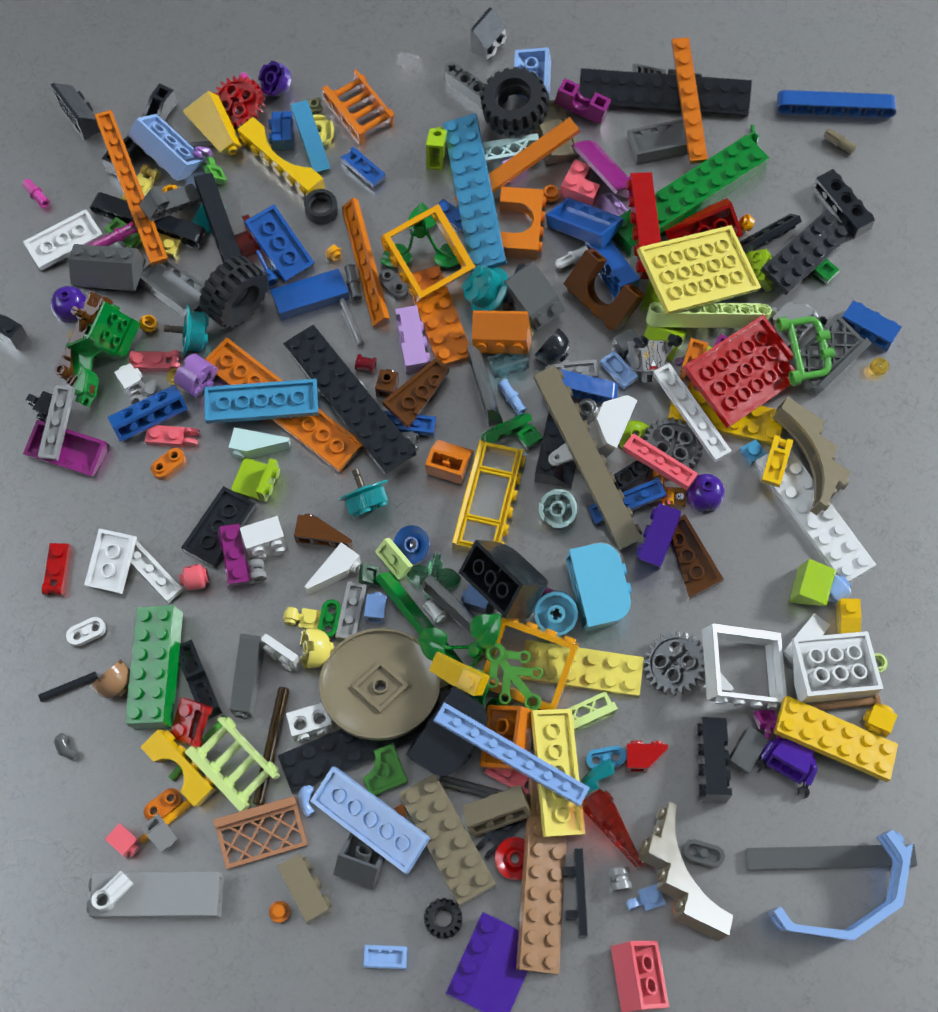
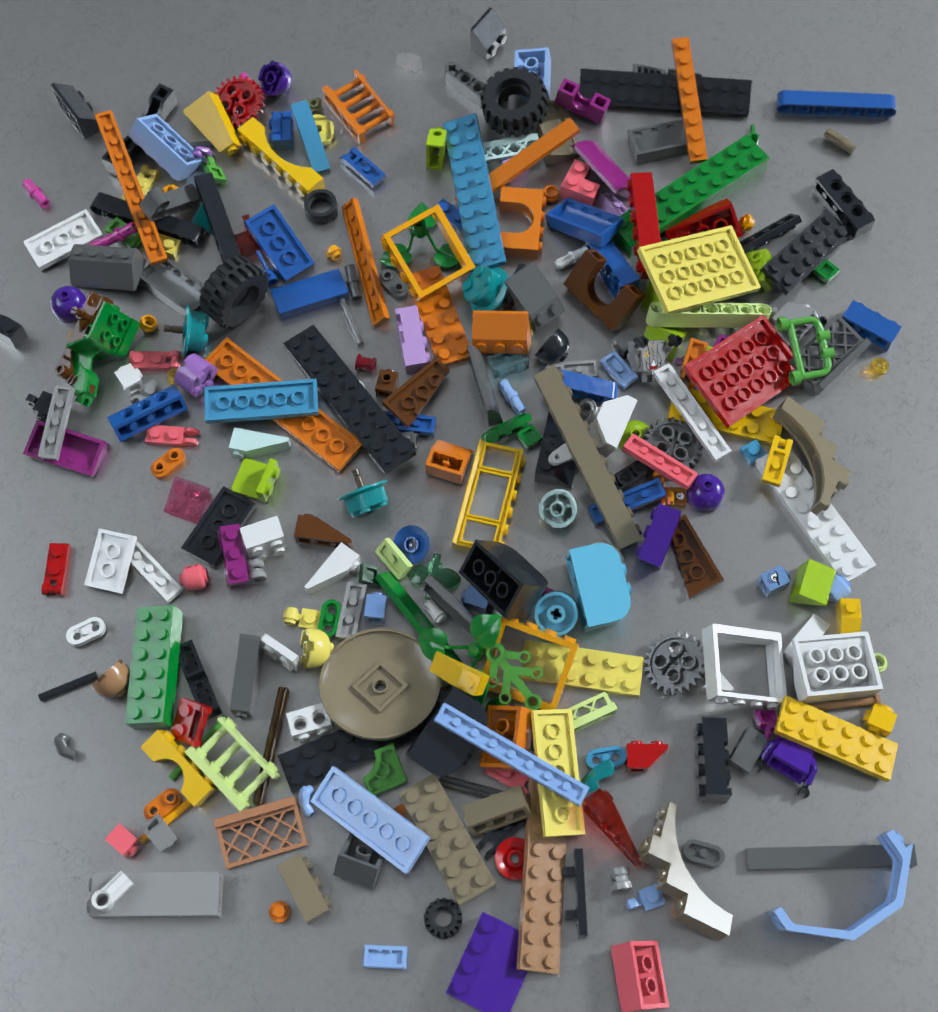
(187, 499): none -> clear pink hinge
(774, 580): none -> medium blue brick

